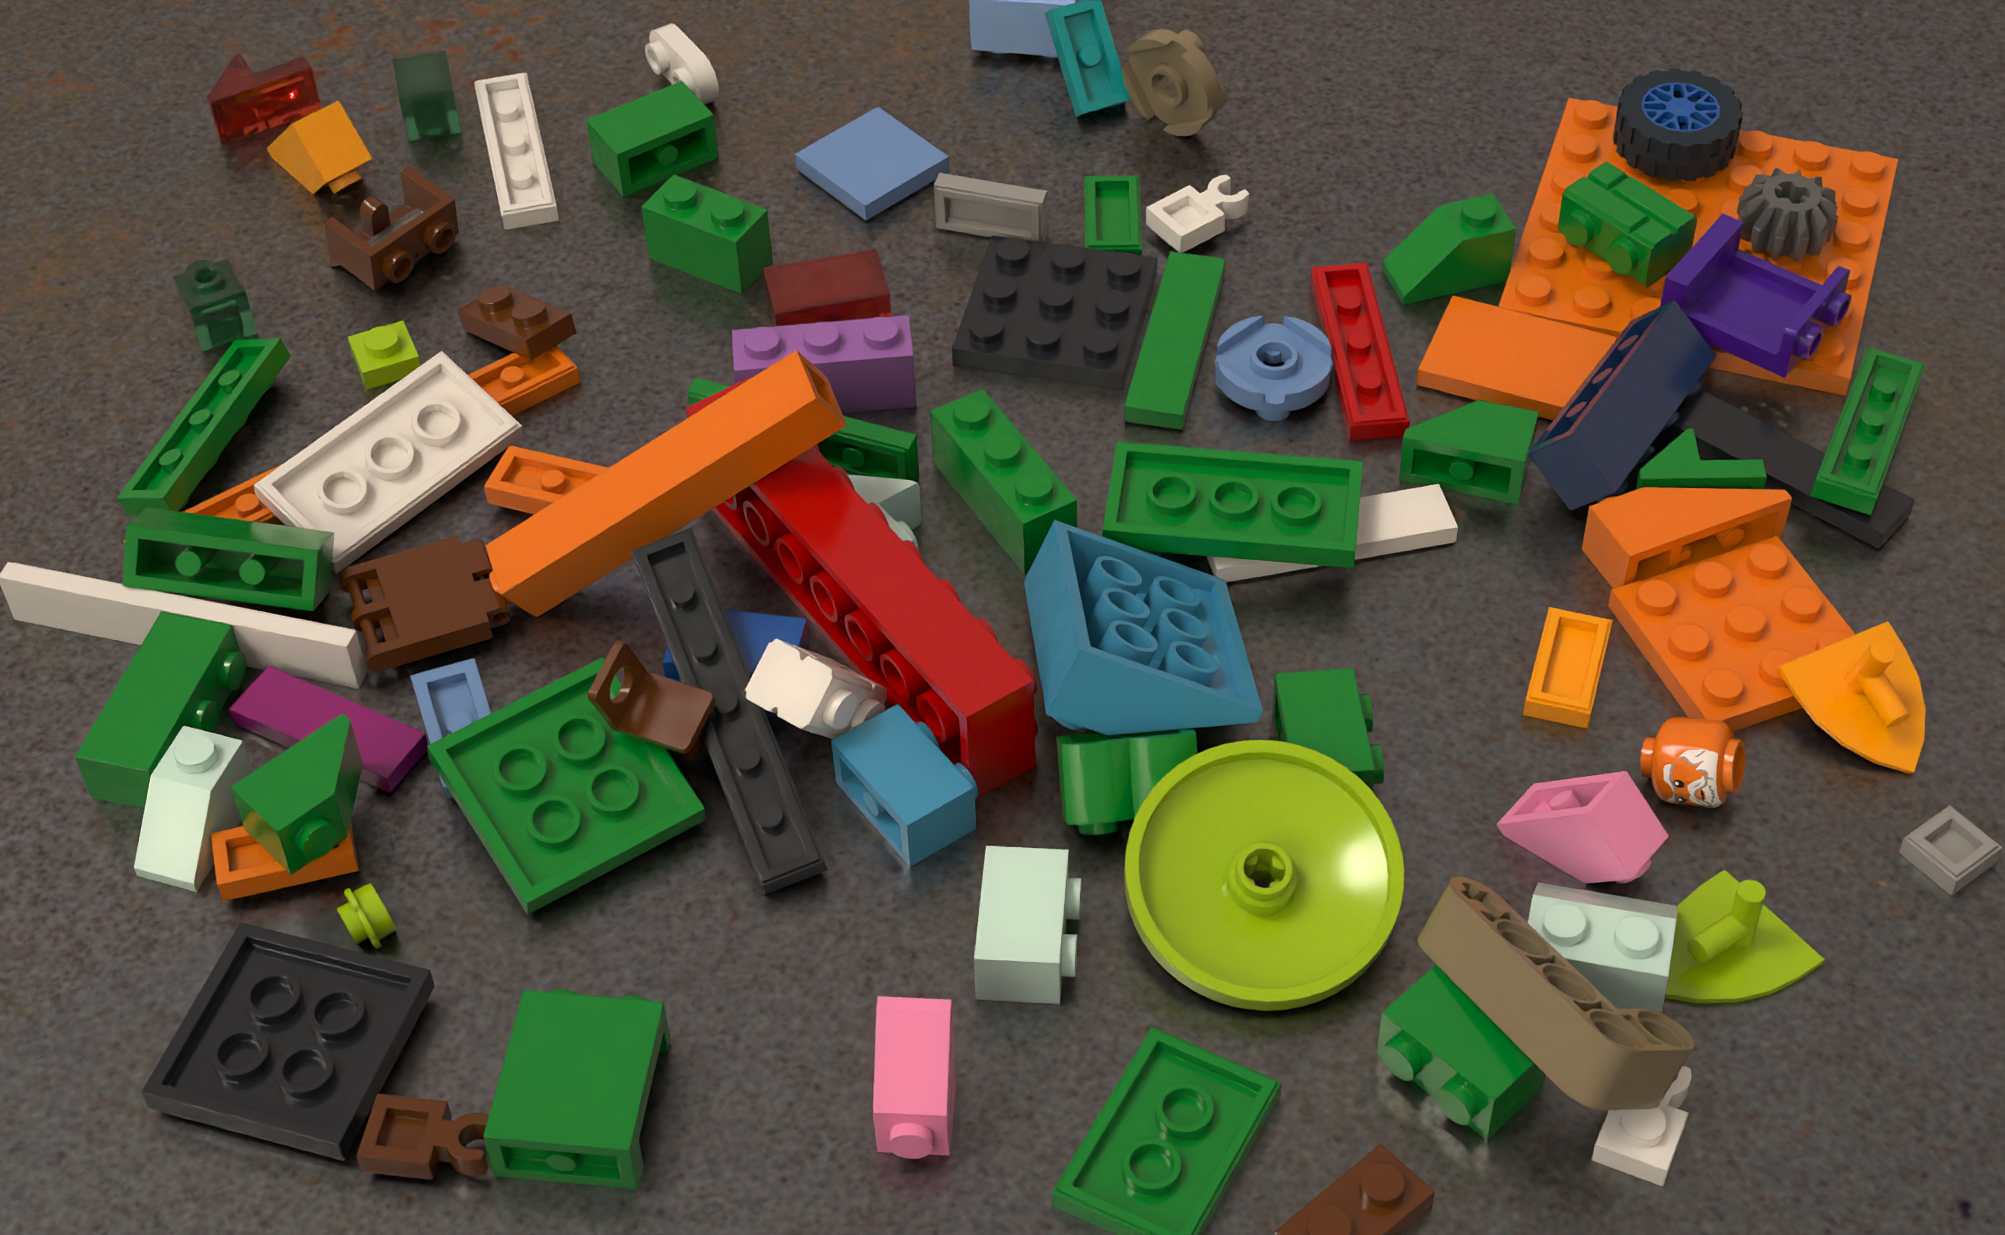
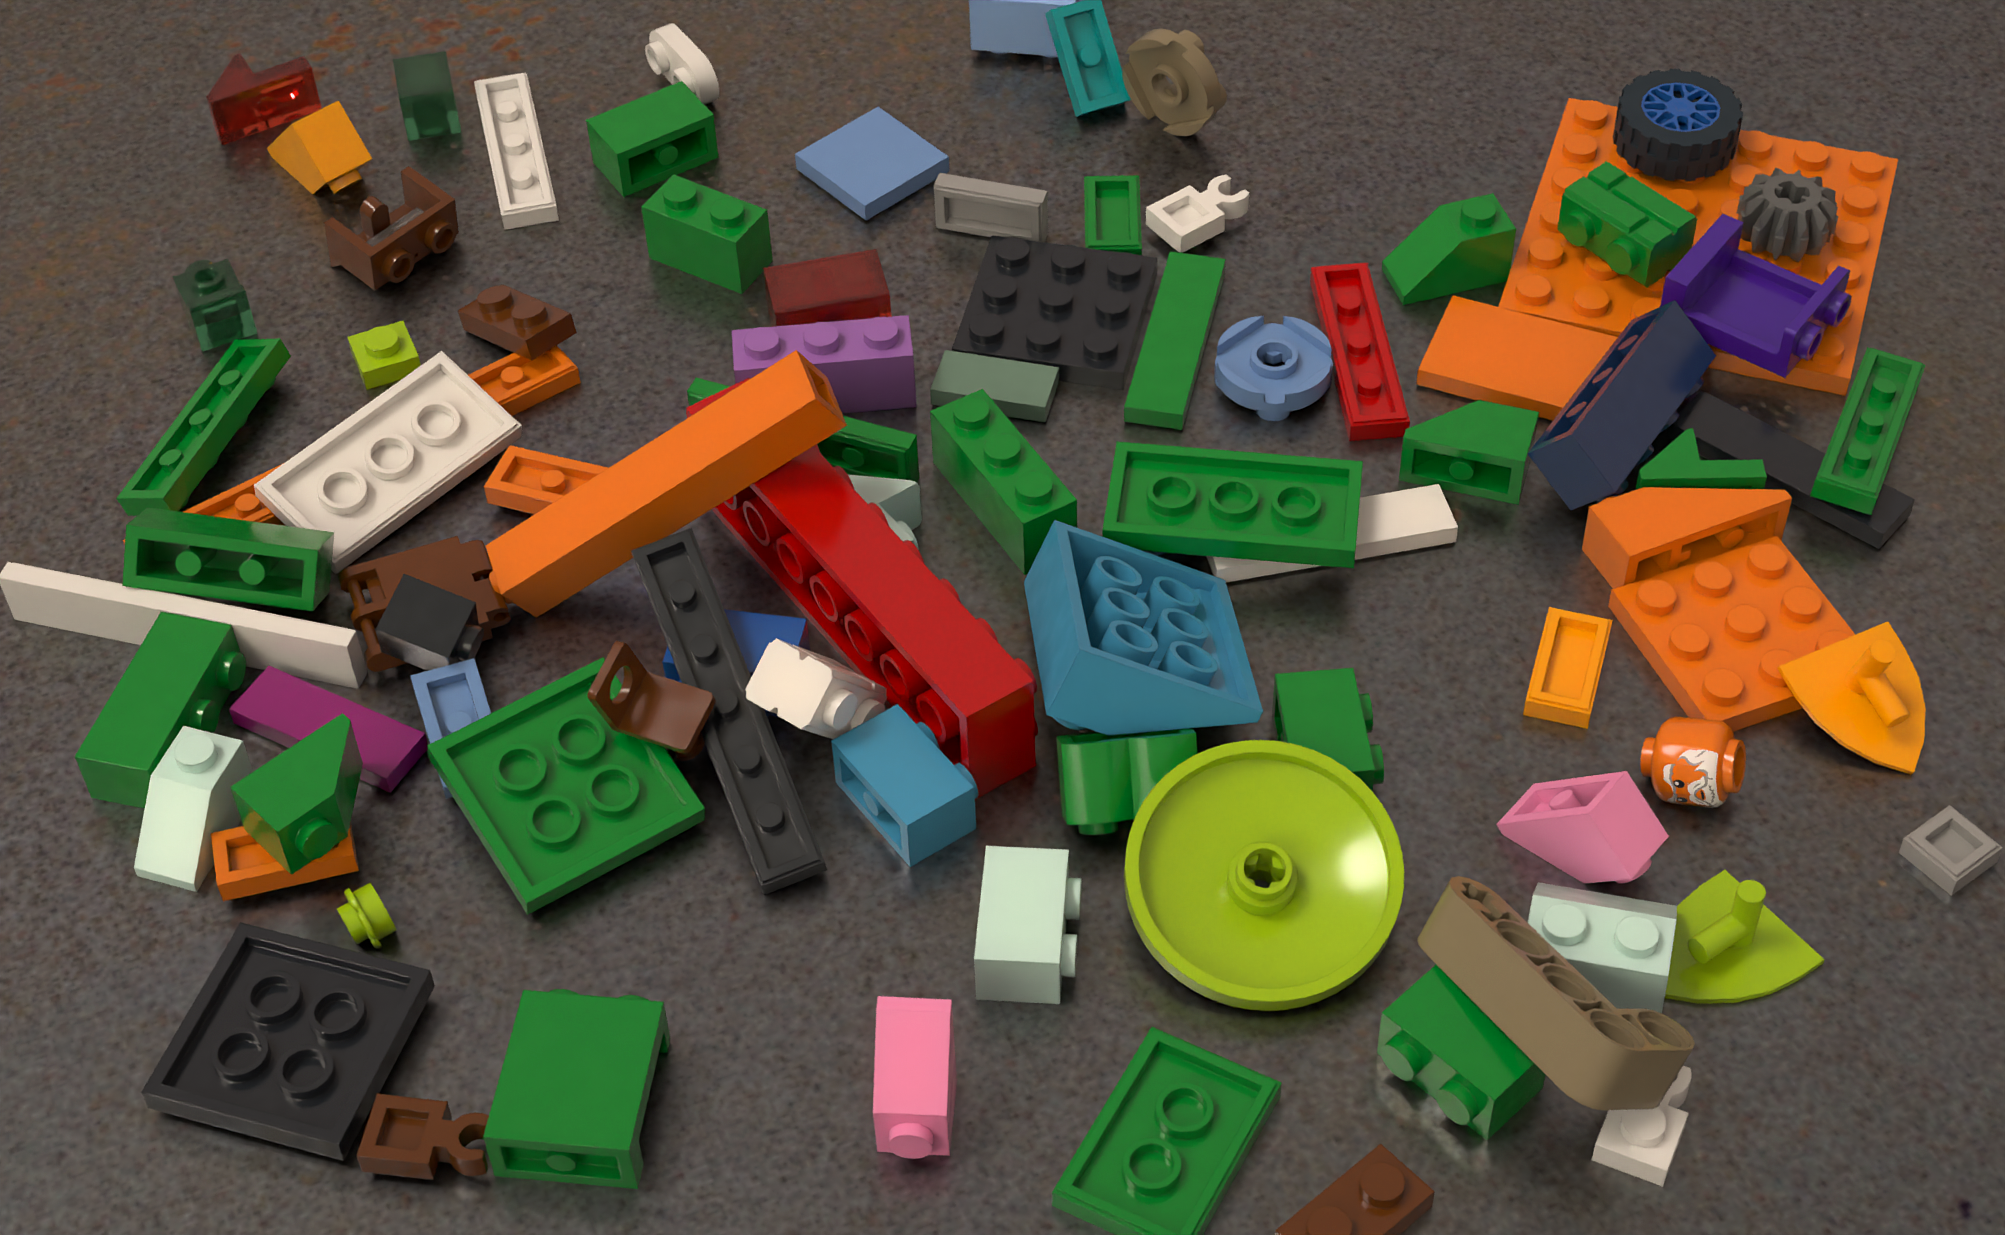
(429, 626): none -> black brick
(1015, 386): none -> sand green tile

